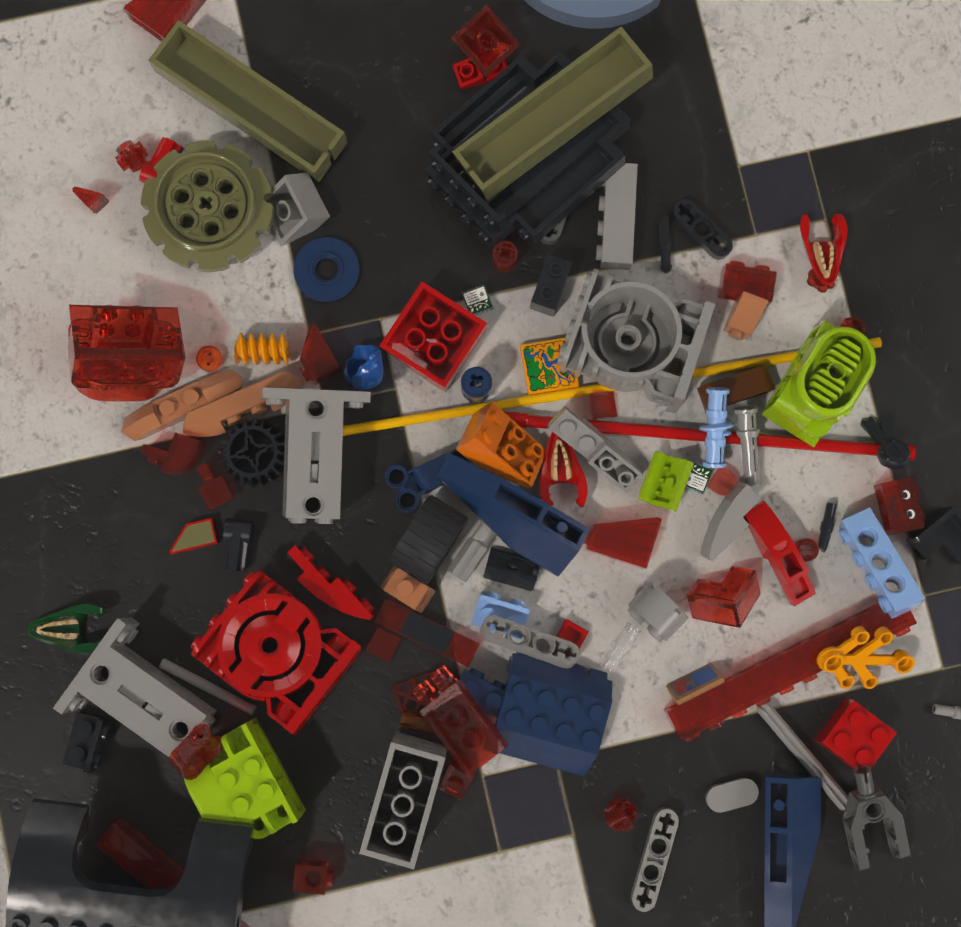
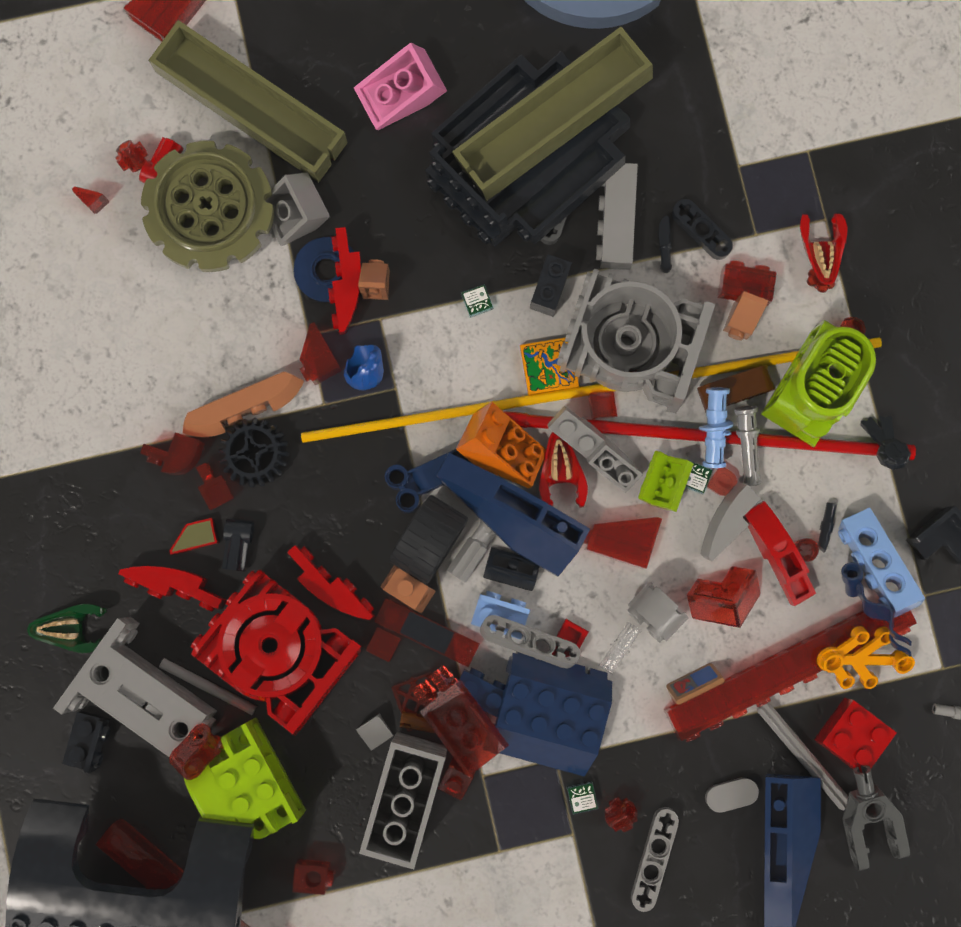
(124, 351): clear red brick -> none
(164, 580): none -> red slope
(175, 406): nougat brick -> none
(209, 358): clear red tile -> none
(261, 349): light orange piece -> none
(313, 449): light grey brick -> none
(345, 291): none -> red slope
(374, 280): none -> nougat slope
(374, 732): none -> light grey slope
(400, 87): none -> bright pink slope
(434, 336): red slope -> none
(470, 76): red slope -> none
(474, 394): dark blue piece -> none
(485, 40): clear red slope -> none
(504, 261): clear red wheel -> none
(582, 797): none -> tile
(852, 577): none -> dark blue flag
(899, 506): clear red brick -> none

